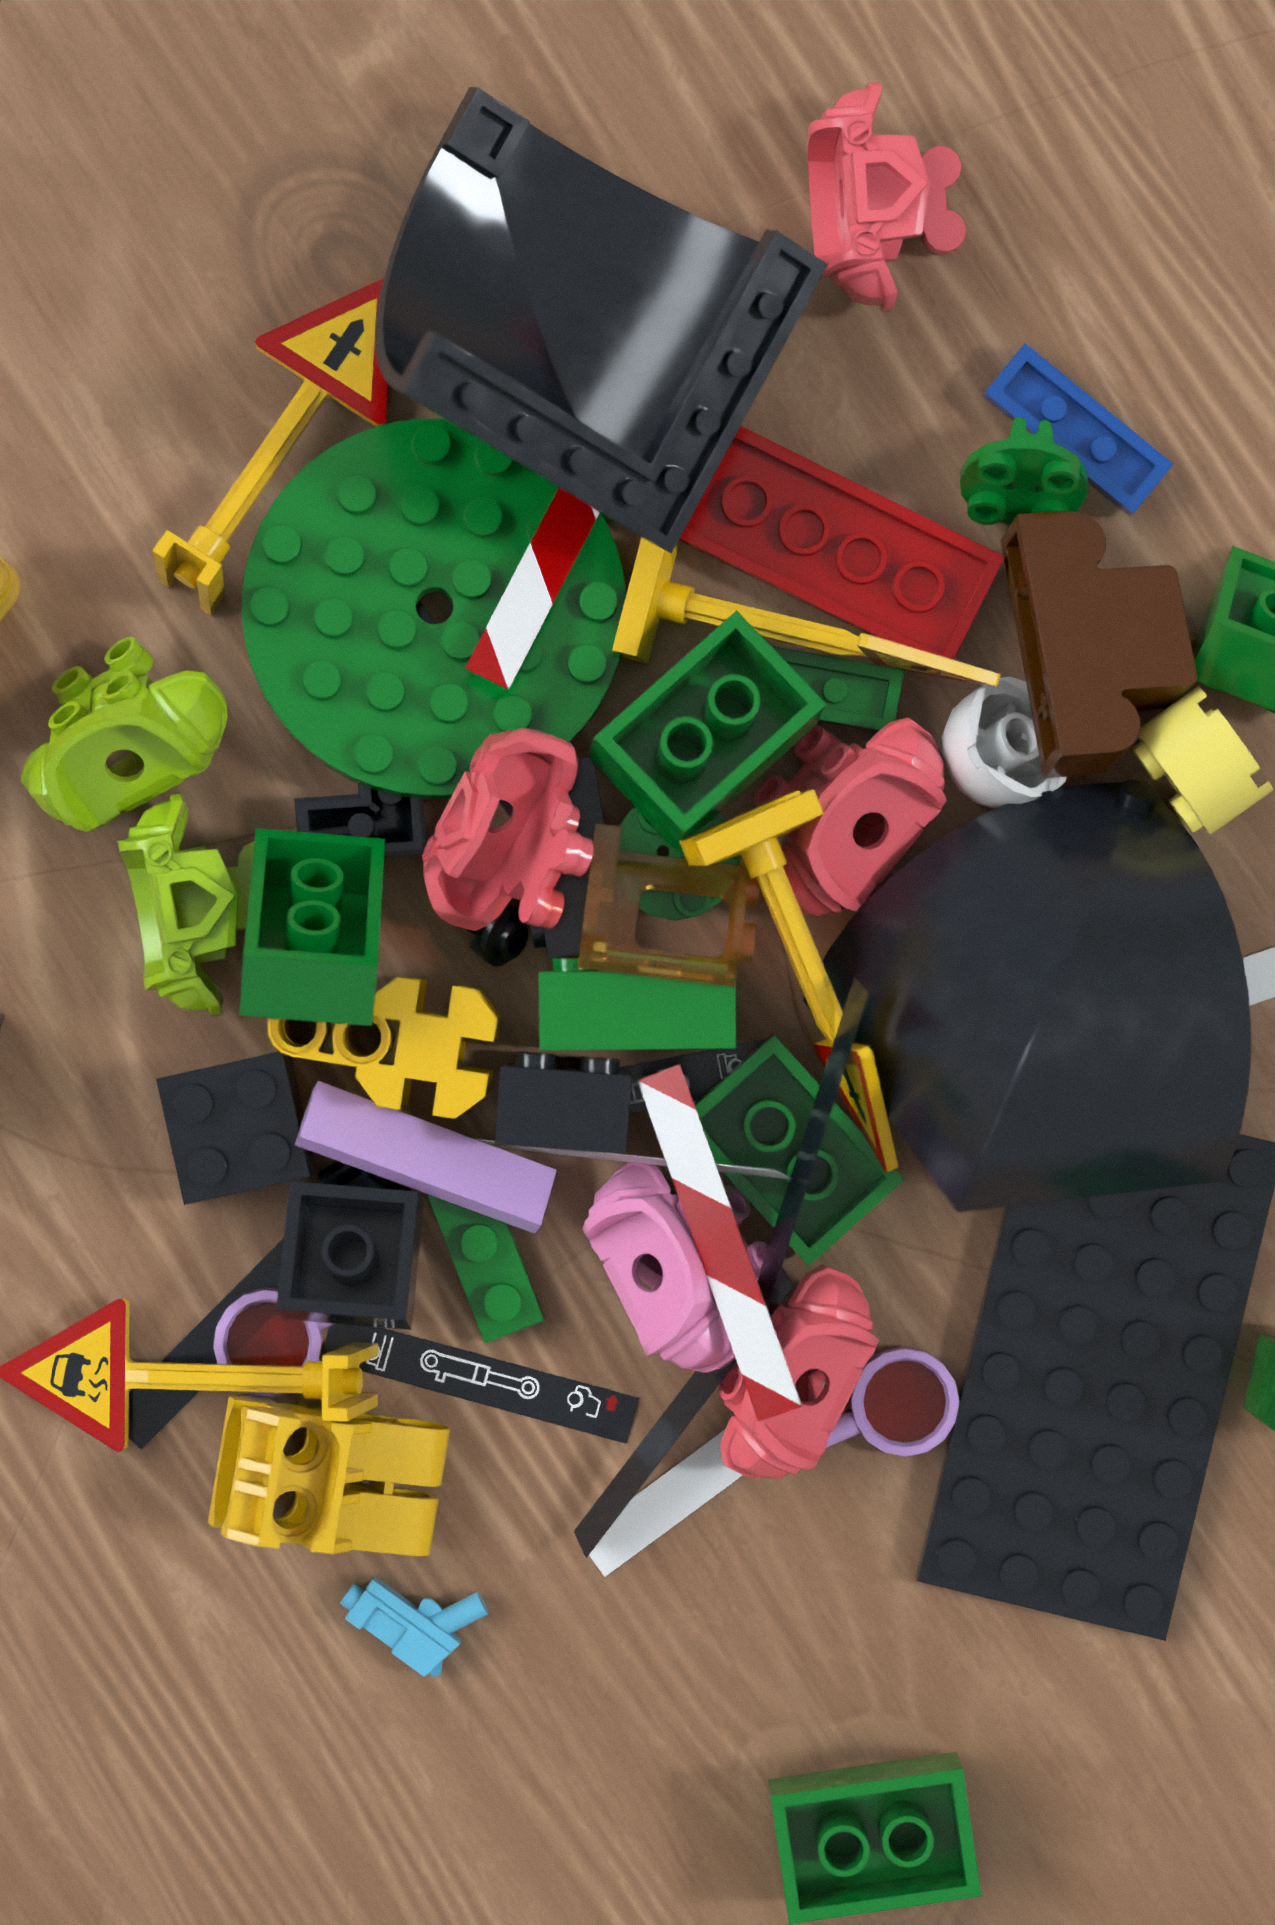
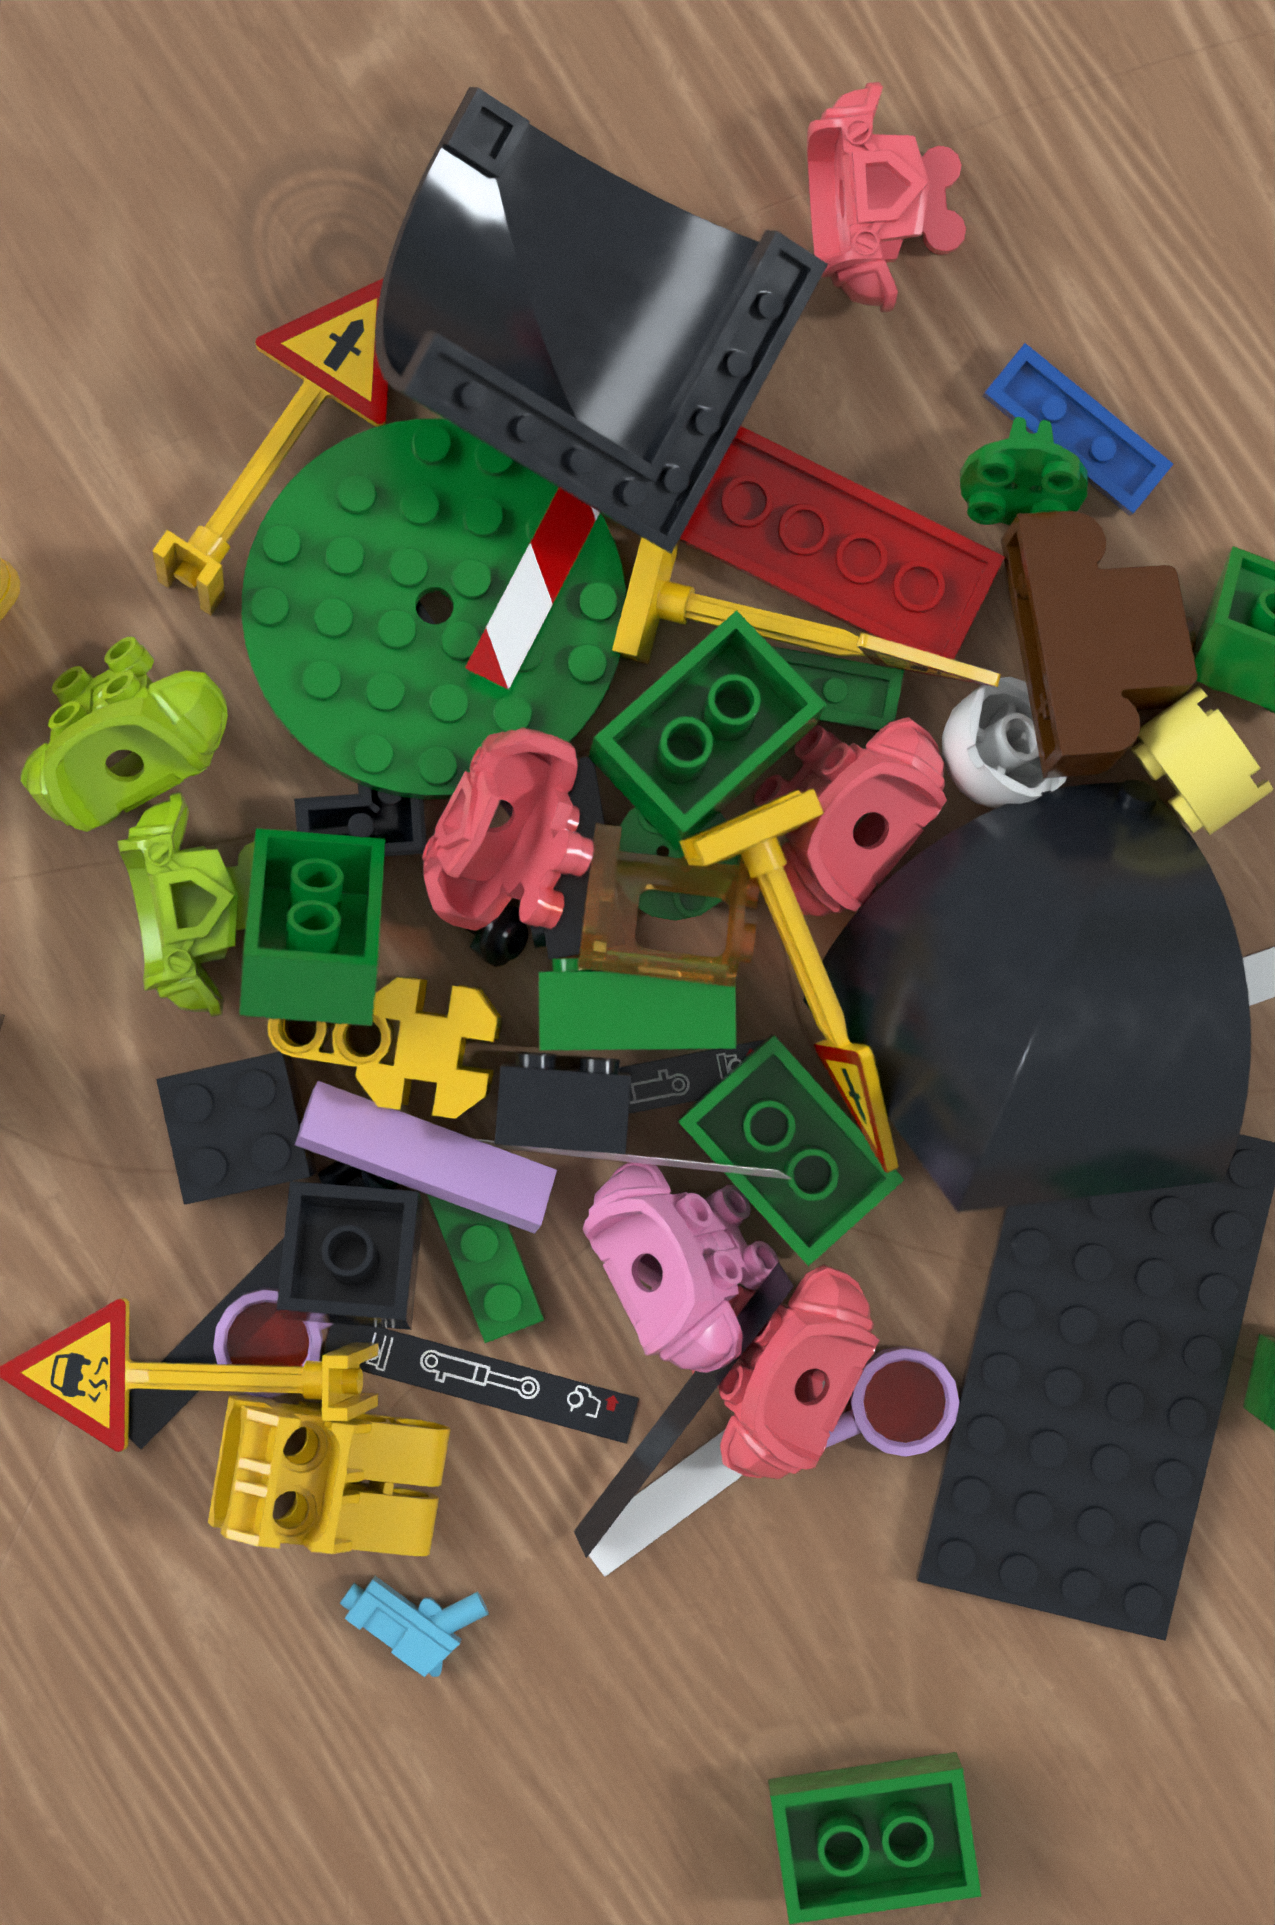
(719, 1243): sticker -> none
(812, 1139): black sticker -> none

